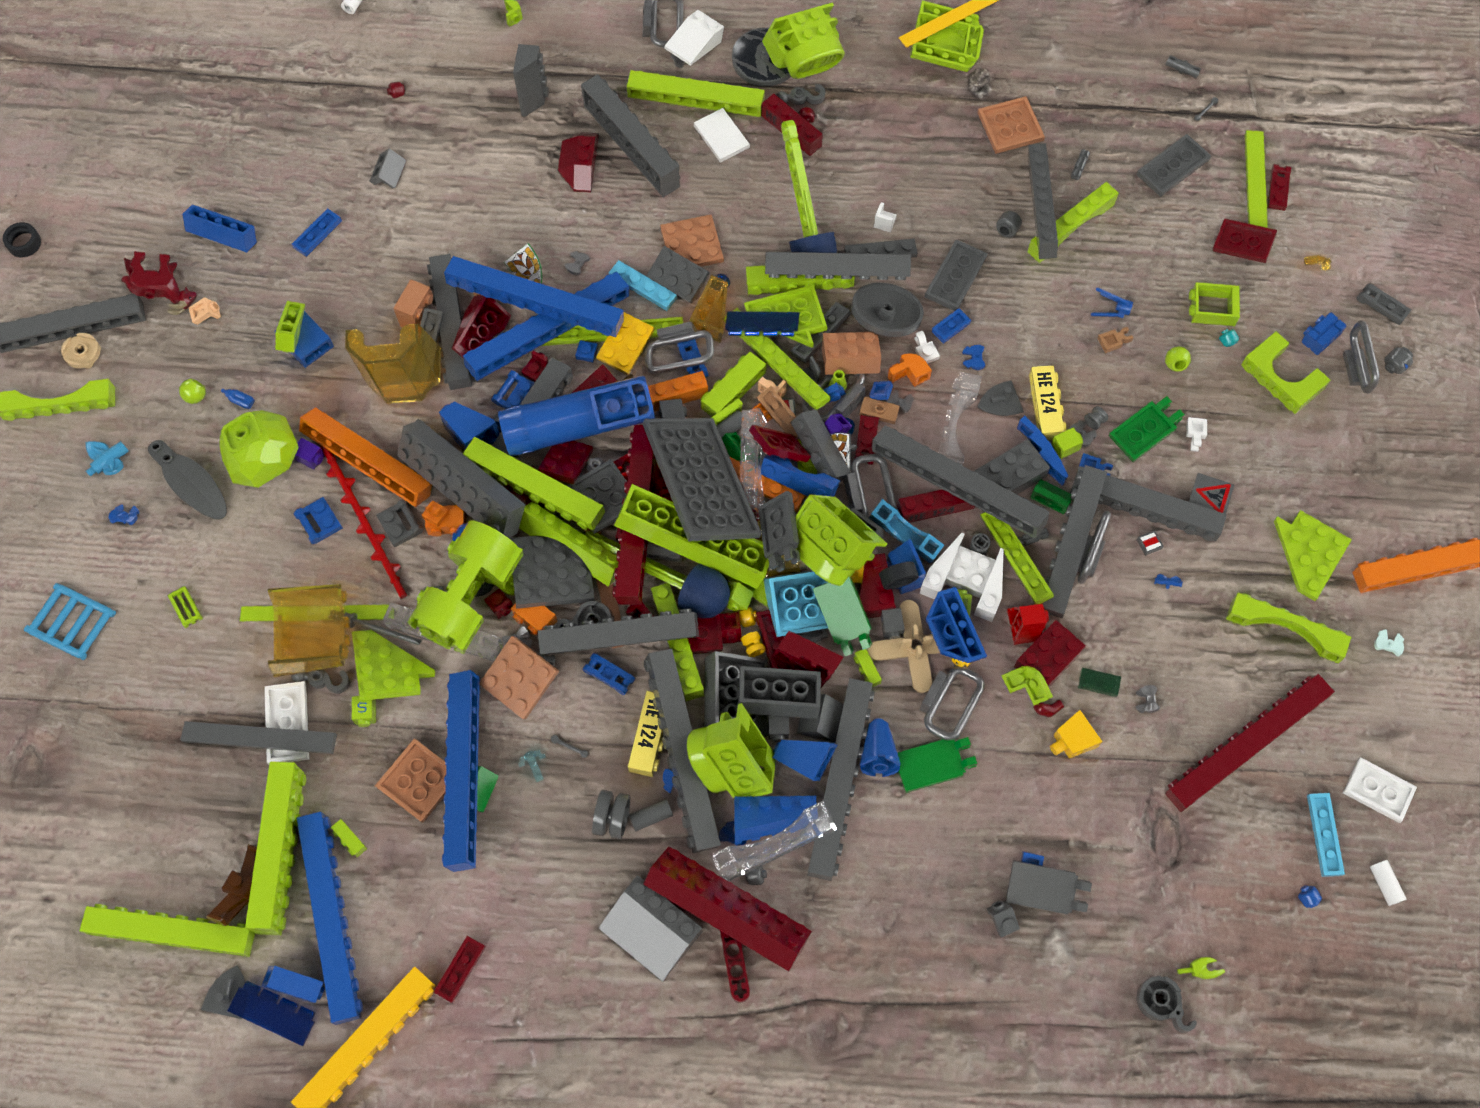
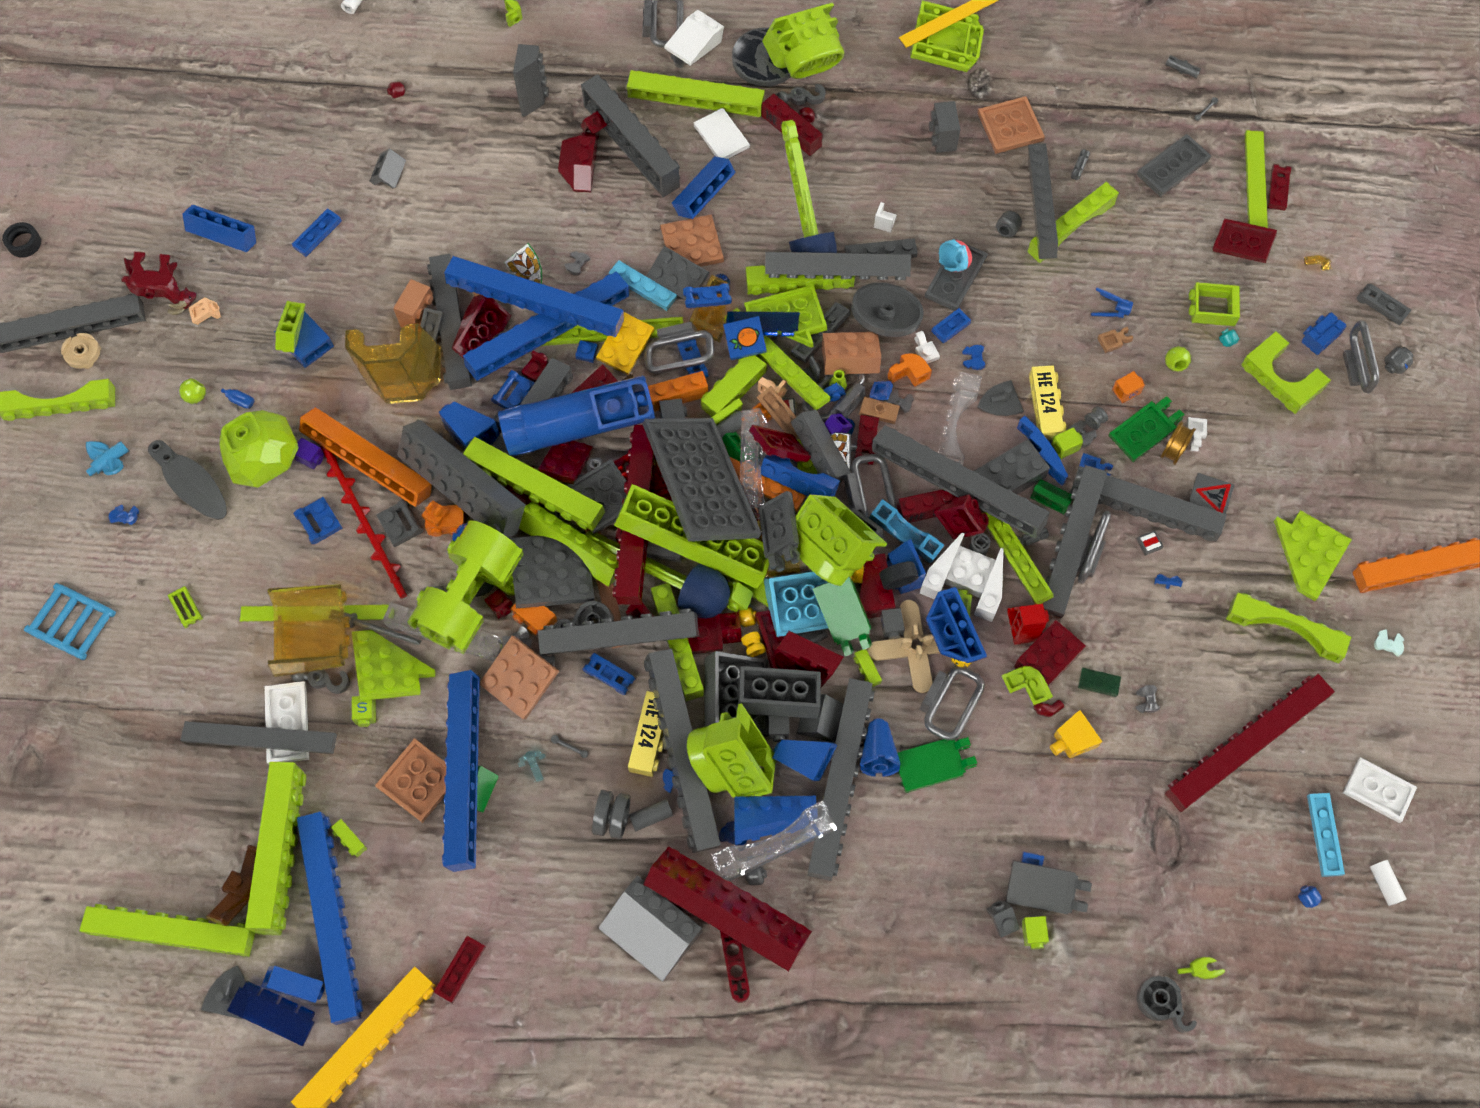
(593, 123): none -> dark red bracket
(703, 187): none -> blue brick
(707, 296): none -> blue plate
(745, 338): none -> blue tile
(944, 126): none -> dark grey brick
(955, 255): none -> medium azure hair
(962, 517): none -> dark red plate
(1035, 932): none -> lime brick
(1128, 387): none -> orange brick
(1178, 443): none -> pearl gold wheel

